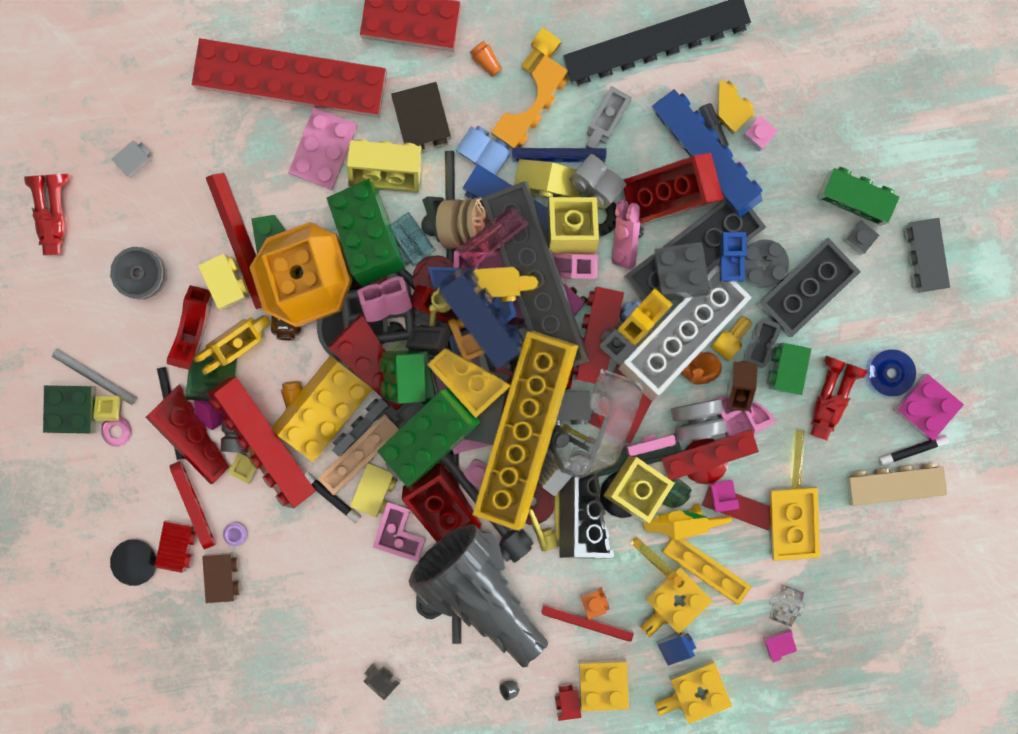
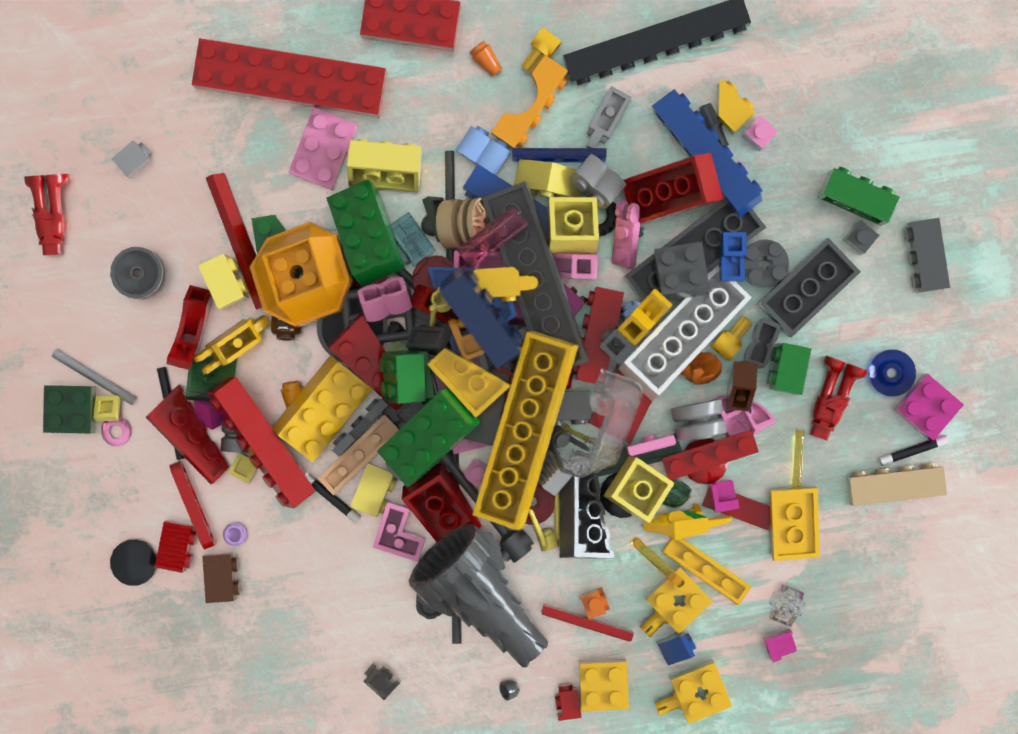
(421, 116): dark brown brick -> none

